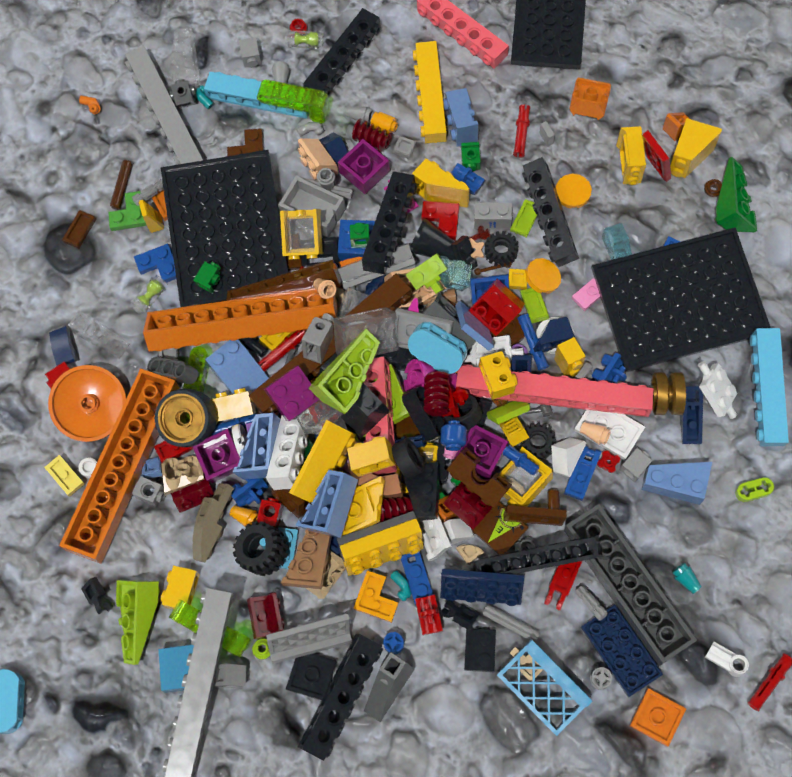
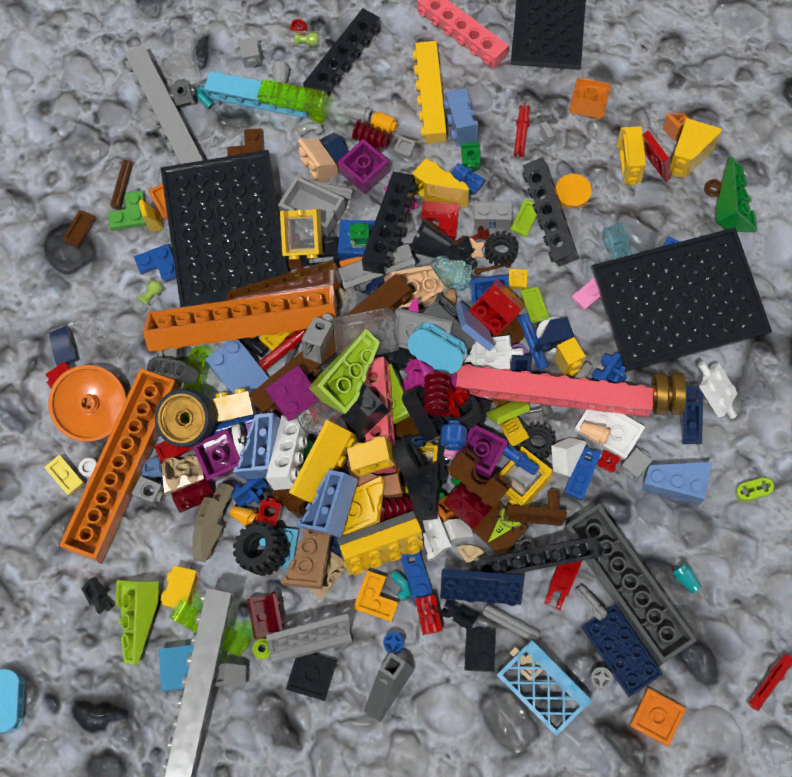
(92, 103): orange arm -> none
(148, 192): light grey axle -> none
(208, 276): green brick -> none
(325, 288): light nougat cone -> none
(326, 178): light grey cone -> none
(329, 702): black brick -> none
(428, 274): lime hinge -> none
(497, 375): yellow brick -> none
(543, 275): light orange tile -> none
(725, 659): white piece -> none
(770, 387): medium azure brick -> none

